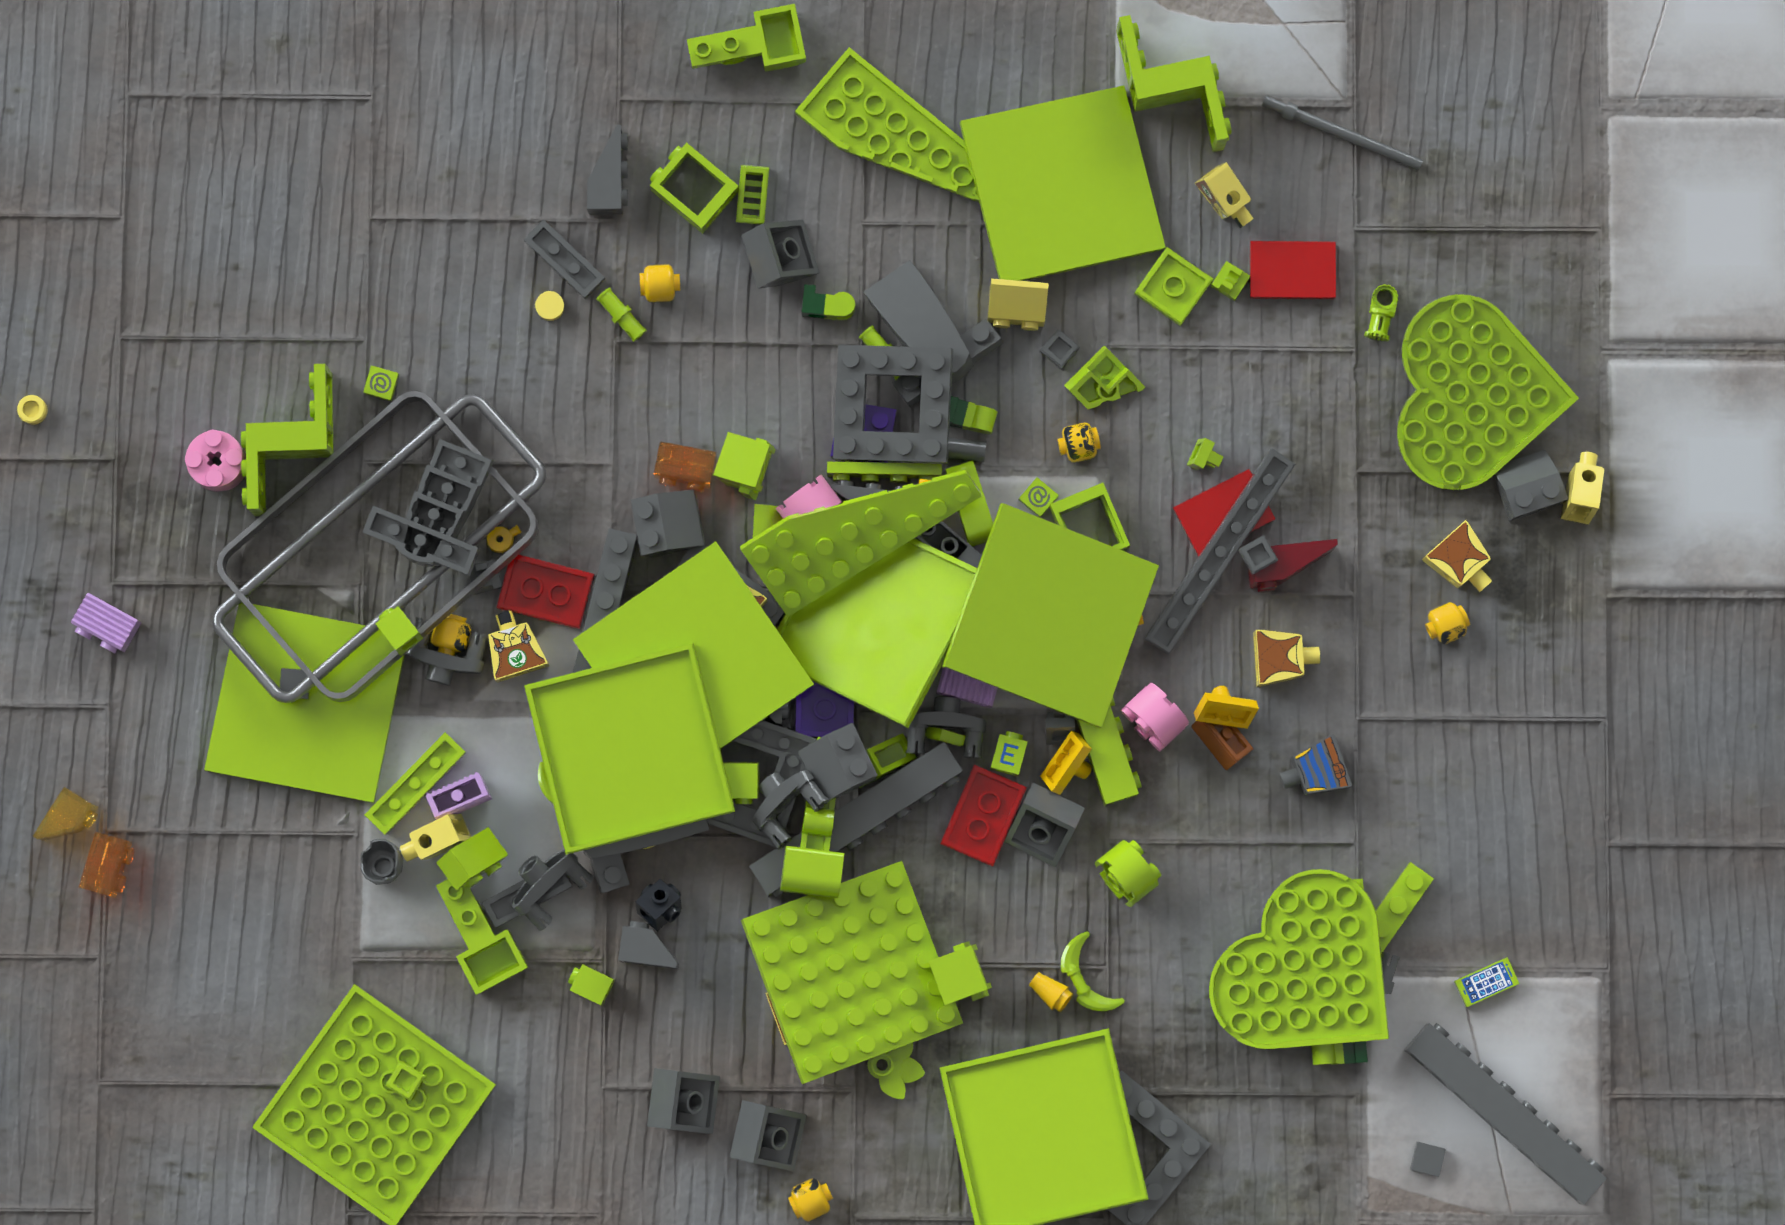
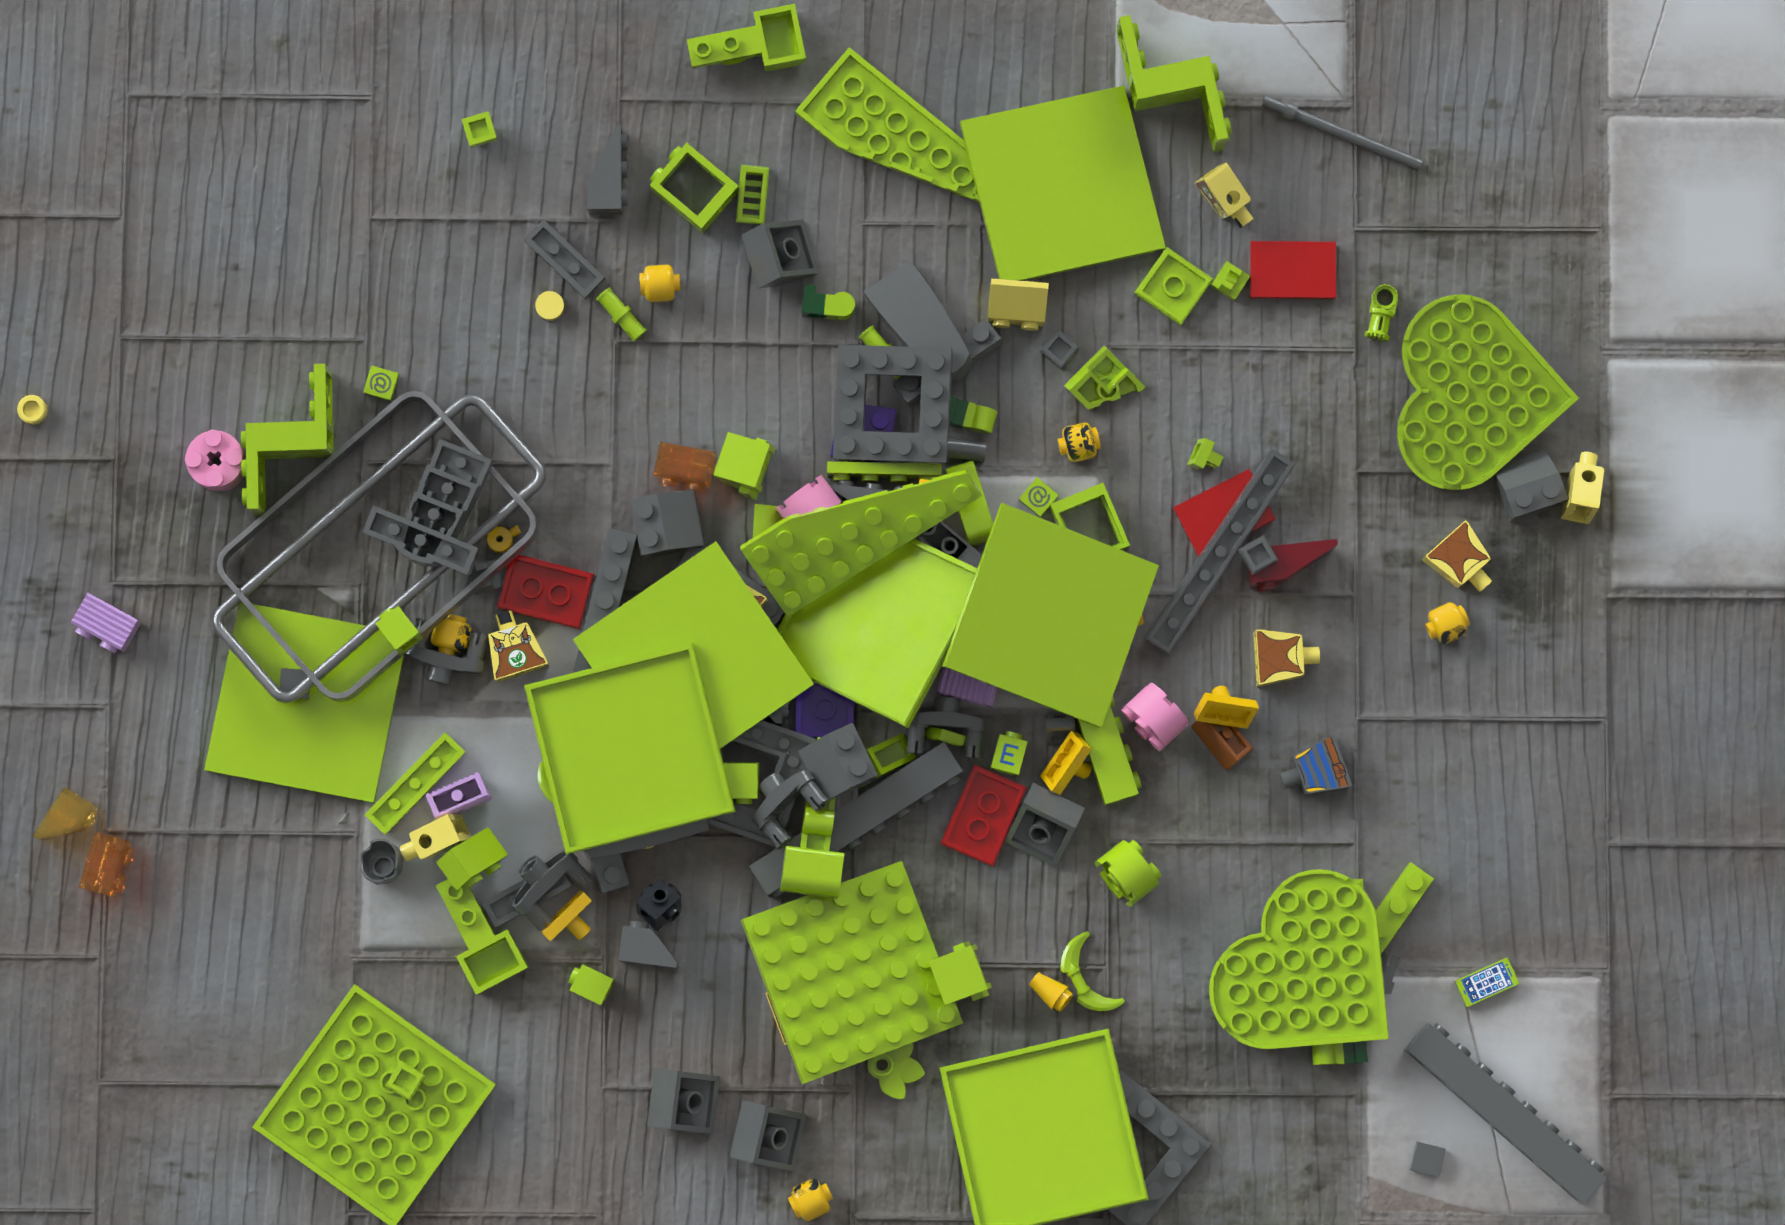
(479, 129): none -> lime tile
(568, 917): none -> yellow tile

